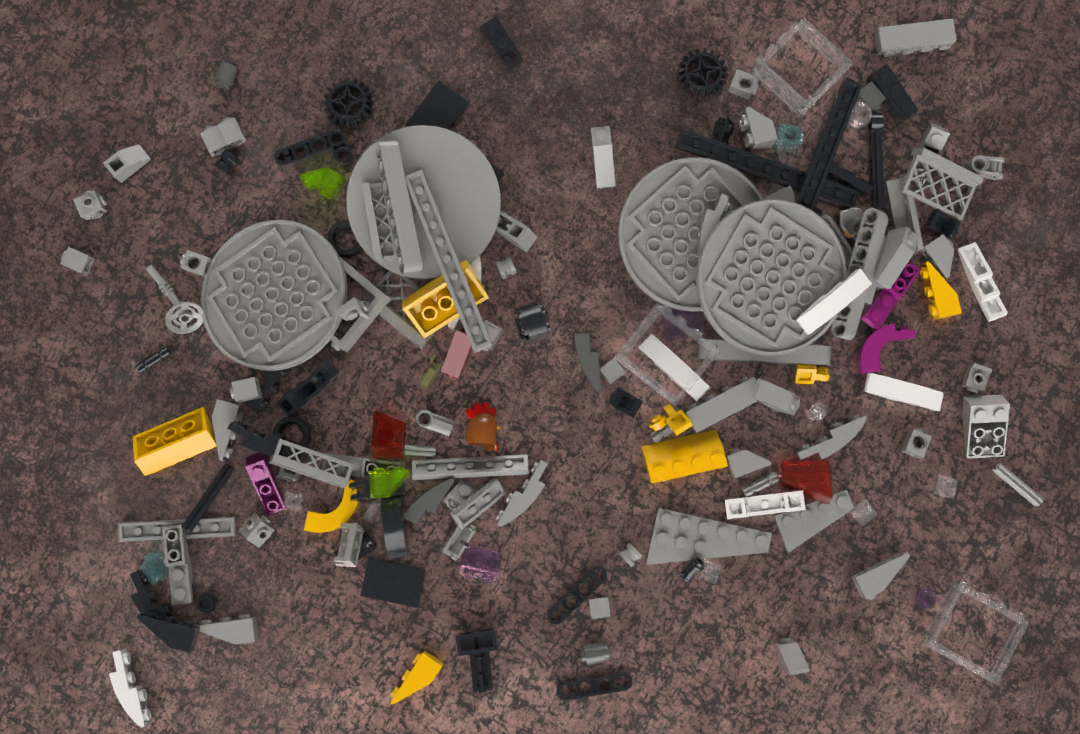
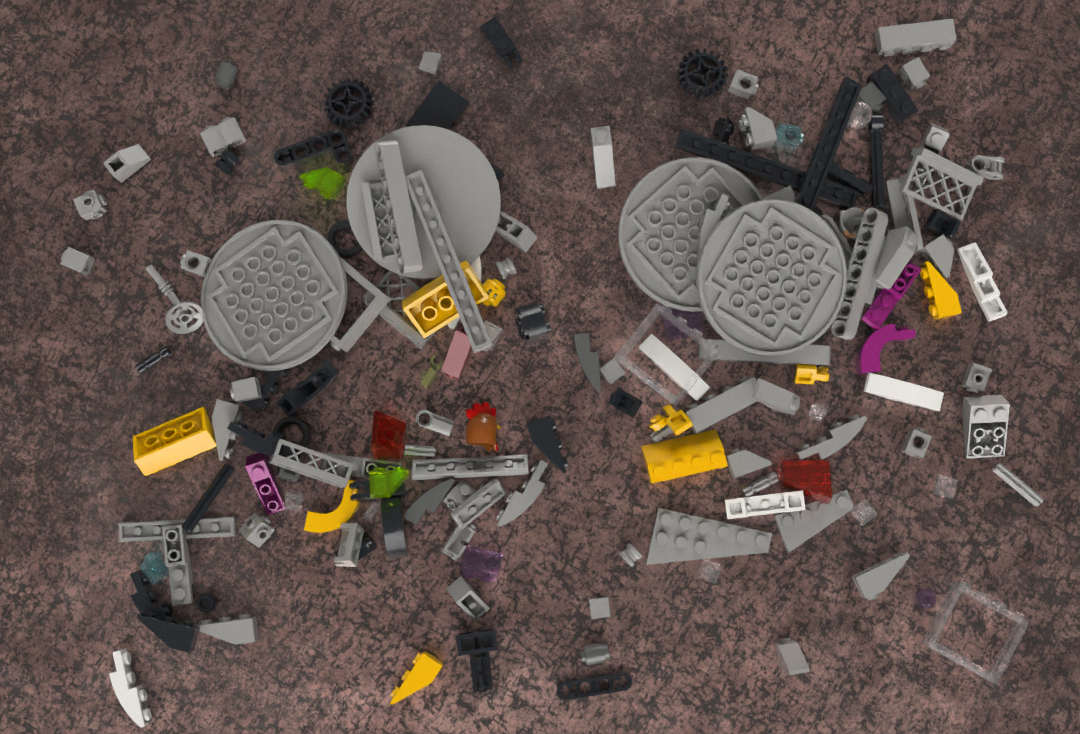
(352, 308): light grey bracket -> none
(393, 582): black tile -> none
(430, 62): none -> light grey slope
(467, 598): none -> light grey slope
(495, 291): none -> yellow head
(544, 439): none -> black slope
(579, 597): black beam -> none
(693, 568): black pin -> none
(781, 87): clear window -> none
(834, 301): white slope -> none
(914, 74): none -> light grey brick

